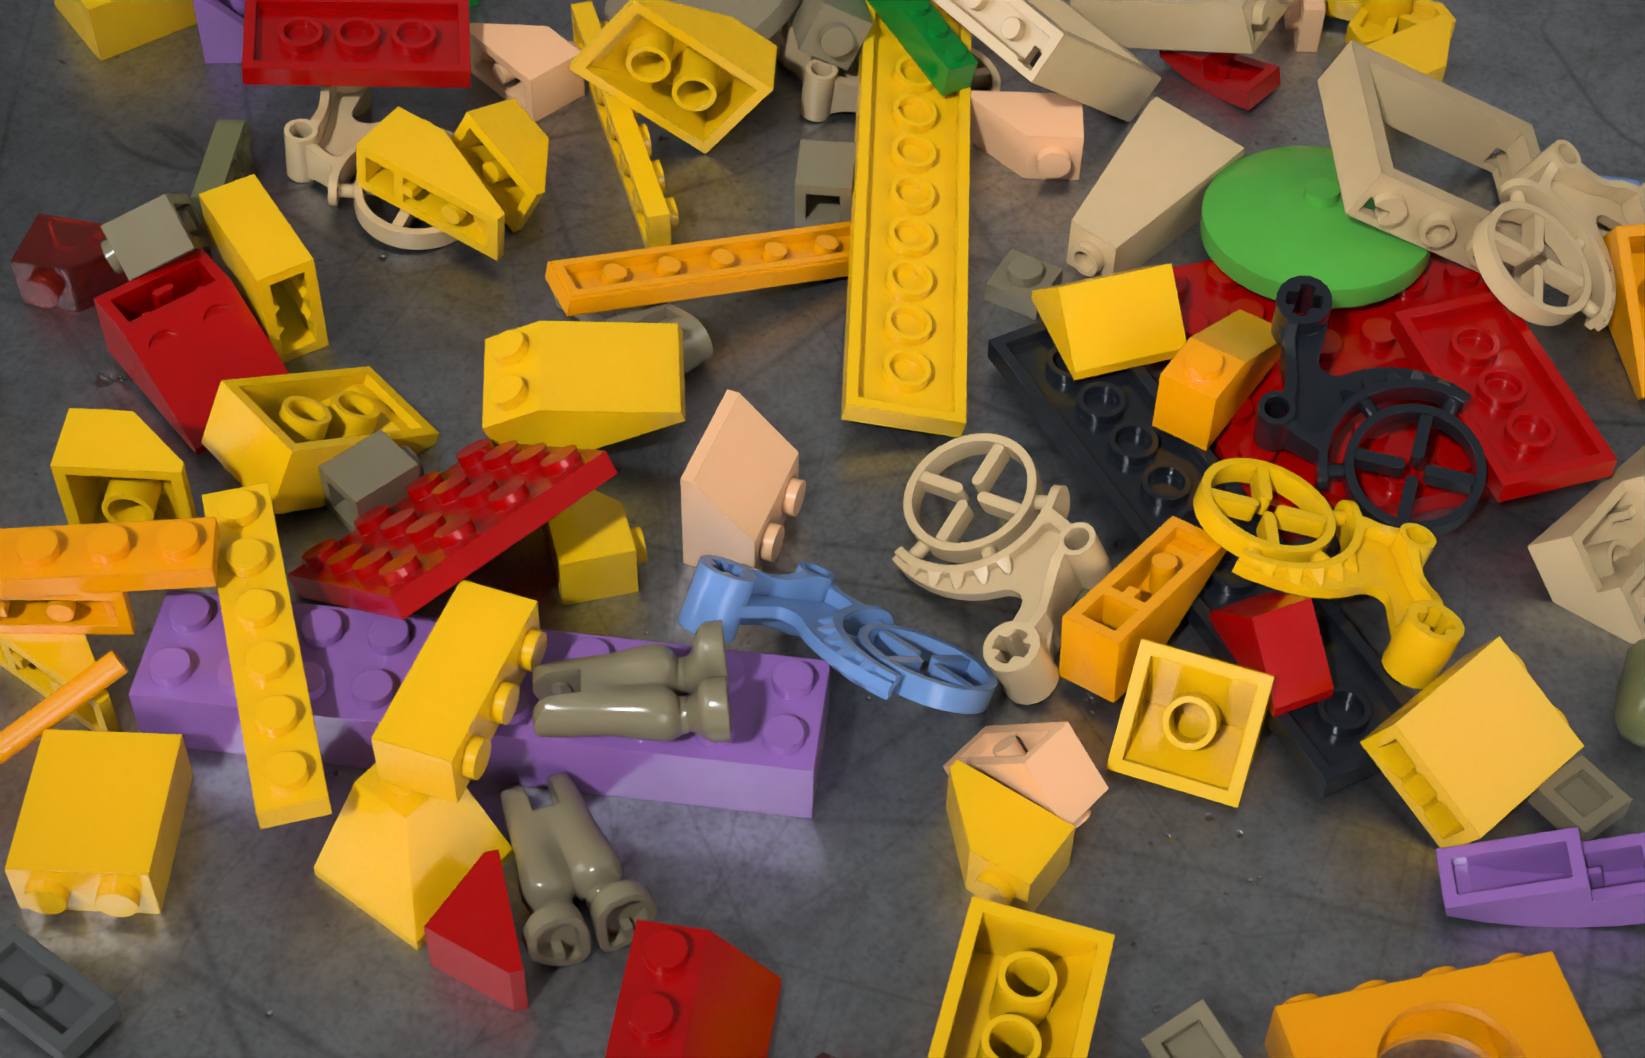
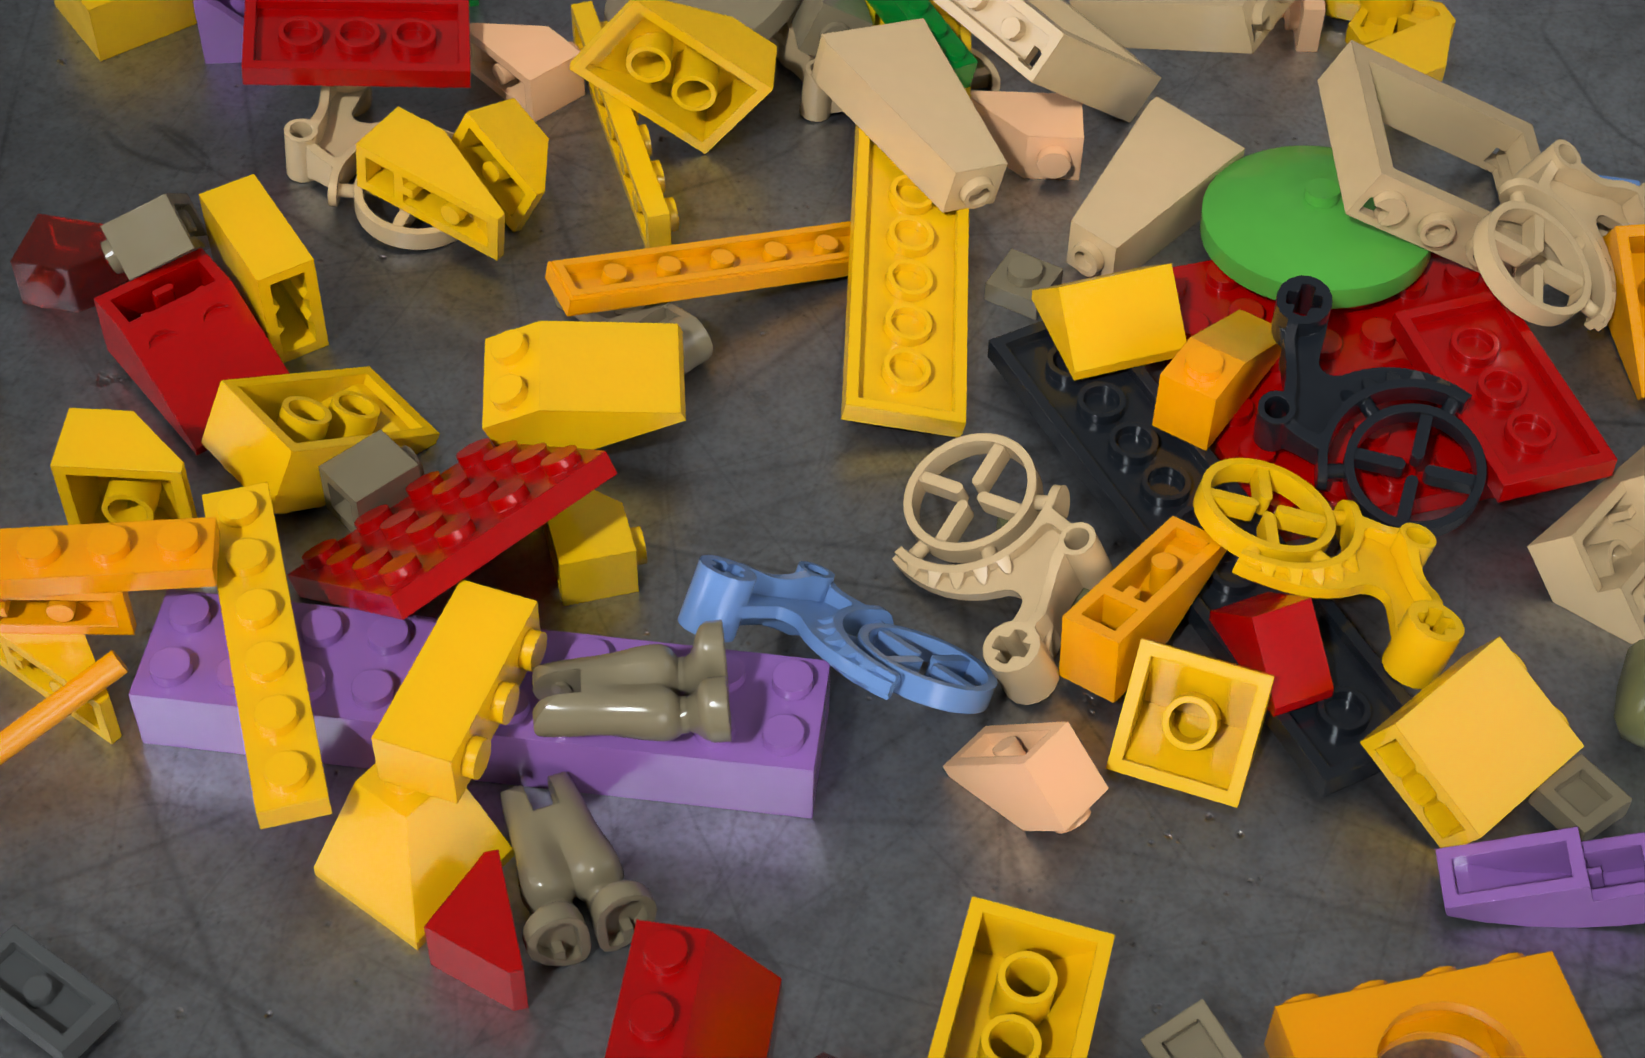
(100, 822): yellow brick -> none
(225, 159): olive beam -> none
(739, 488): light nougat slope -> none
(823, 182): dark tan brick -> none
(914, 109): none -> tan slope
(1003, 841): yellow slope -> none
(1226, 75): red slope -> none

